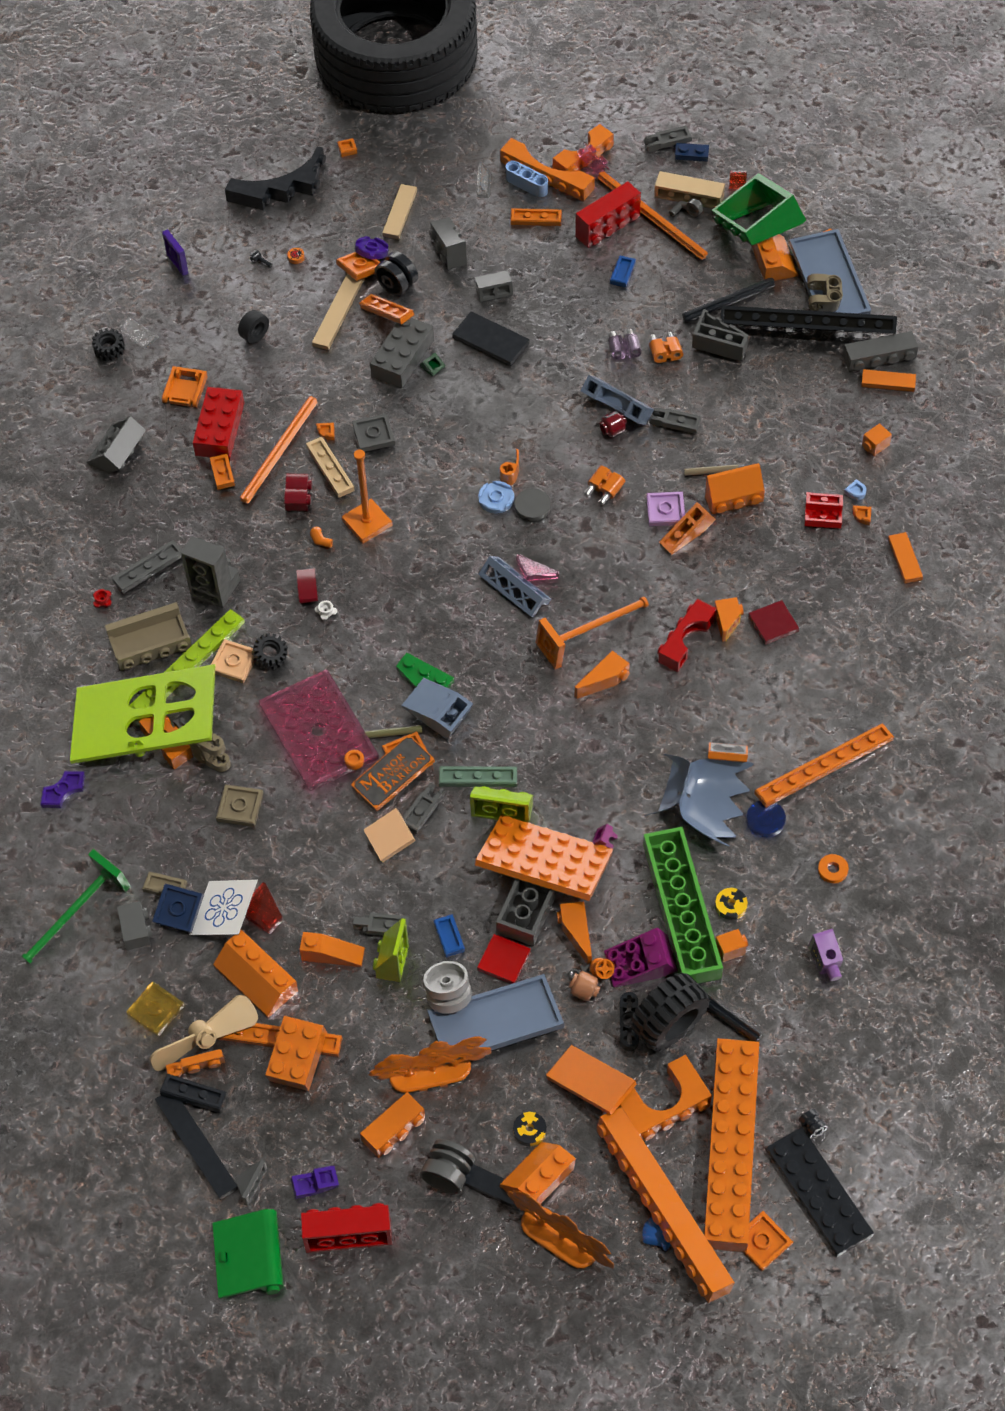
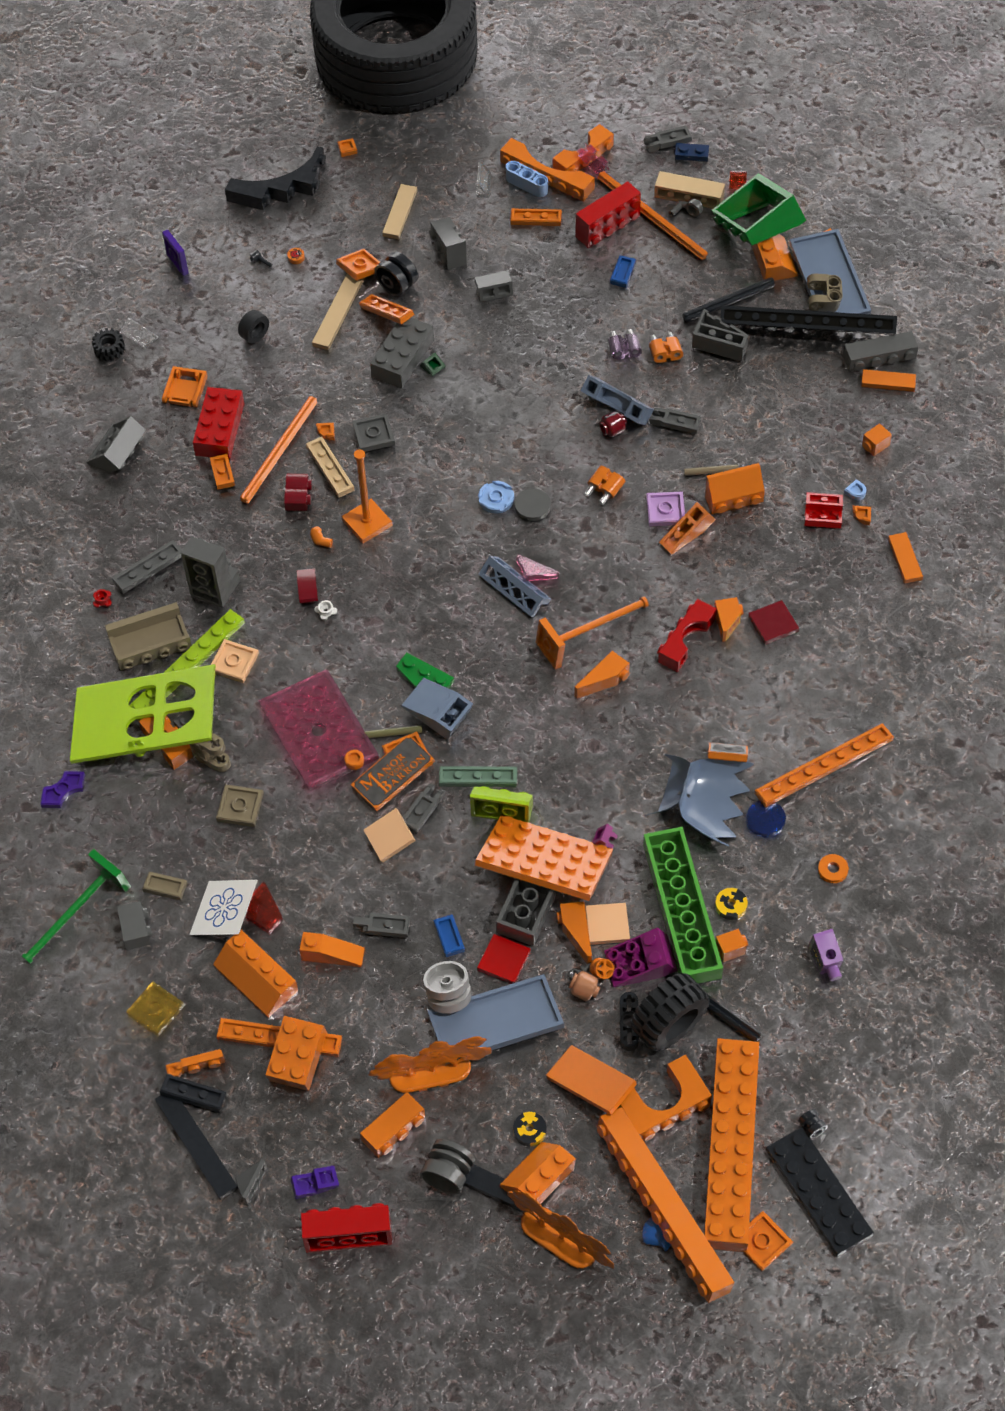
(178, 908): dark blue plate -> none
(231, 1018): tan piece -> none
(248, 1254): green door -> none
(273, 642): black tyre -> none
(371, 248): dark purple tile -> none
(392, 952): lime slope -> none
(490, 338): black tile -> none
(509, 471): orange panel -> none
(607, 923): none -> light nougat tile

